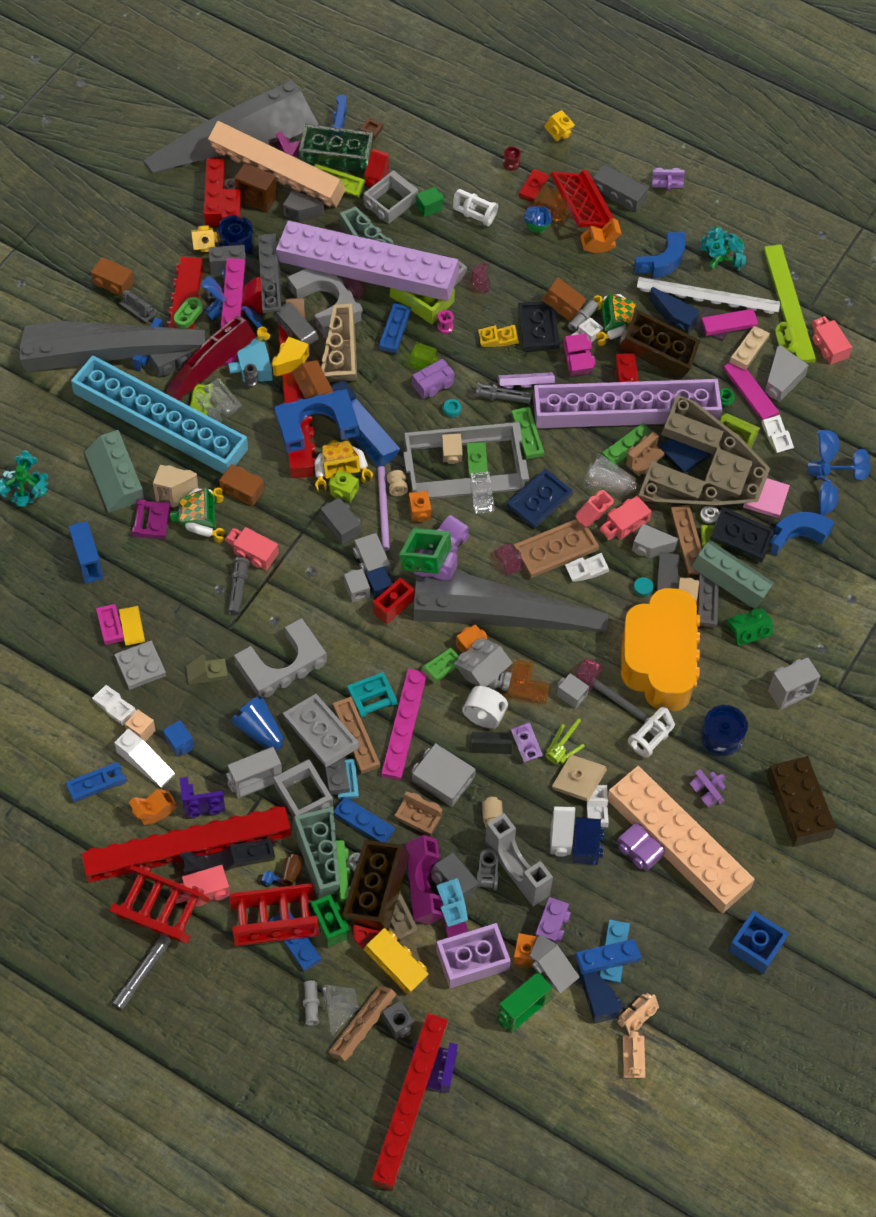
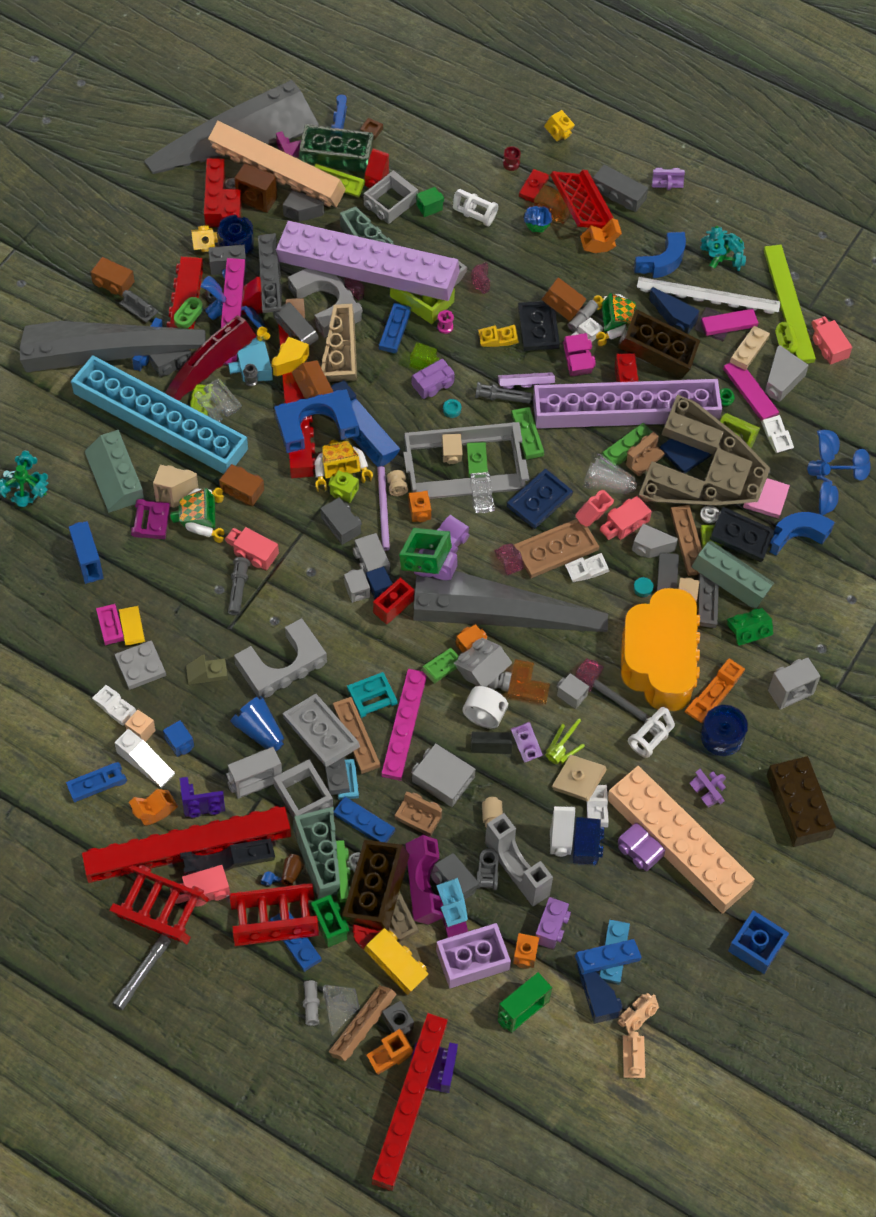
(393, 1051): none -> orange brick
(552, 964): light grey slope -> none
(716, 690): none -> orange slope

